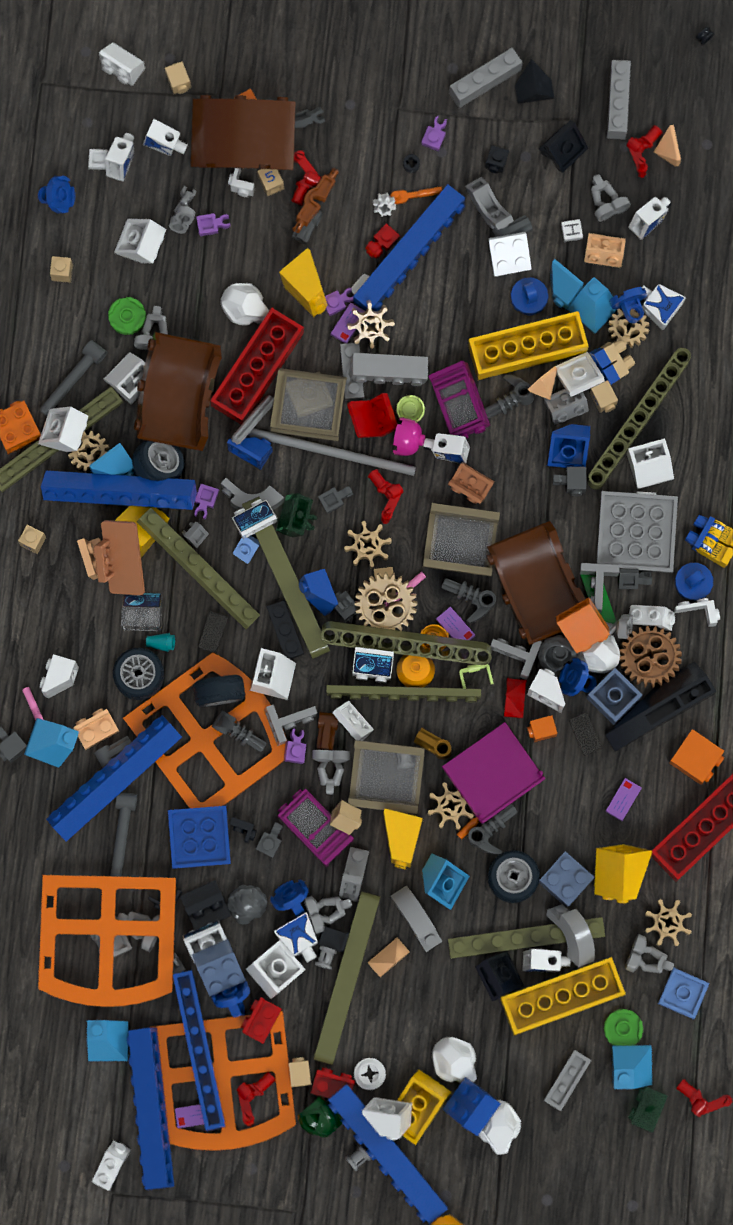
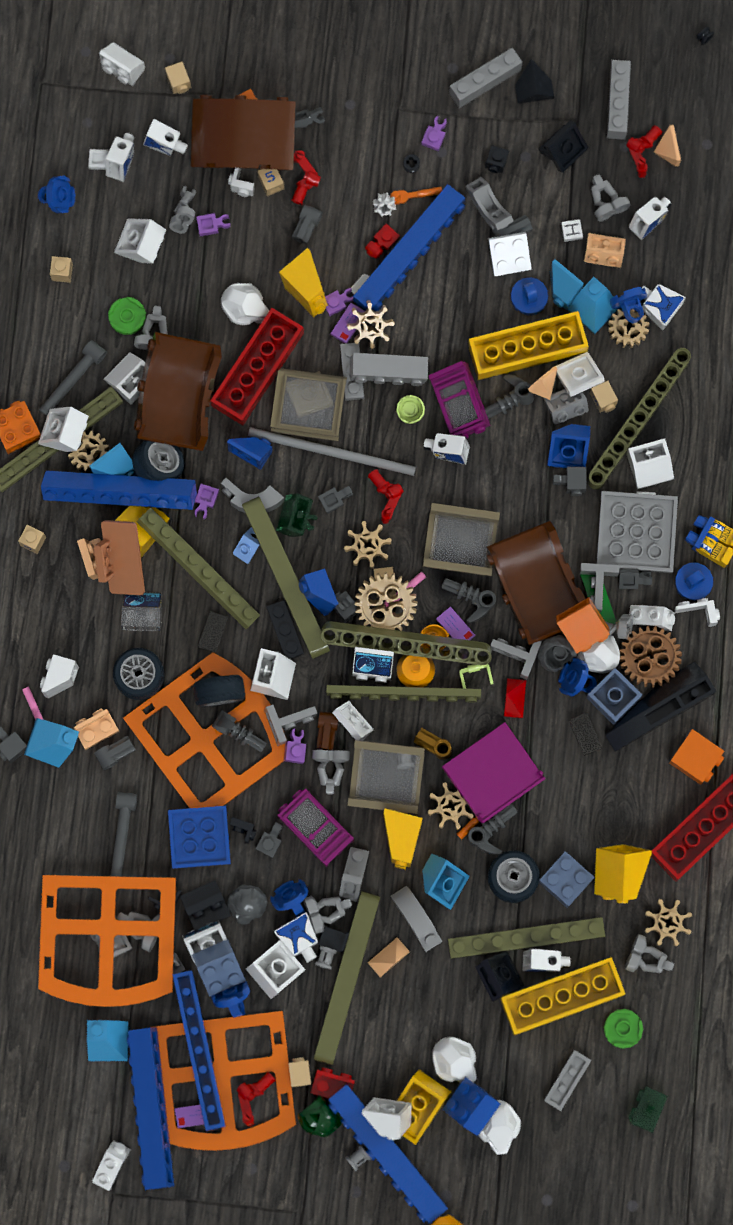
(113, 778): blue brick -> none
(162, 642): teal cone -> none
(195, 534): light grey tile -> none
(253, 419): light grey axle -> none
(254, 519): slope -> none
(261, 1020): red bracket -> none
(318, 193): dark orange piece -> none
(346, 817): tan brick -> none
(362, 1067): white gear -> none
(373, 417): red bracket -> none
(408, 437): dark pink cylinder -> none
(471, 483): nougat bracket -> none
(542, 729): orange brick -> none
(547, 690): white slope -> none
(576, 932): light grey arch -> none
(610, 362): hips -> none
(623, 799): medium lavender tile -> none
(631, 1066): dark azure slope -> none
(683, 993): medium blue tile -> none
(700, 1105): red pin -> none

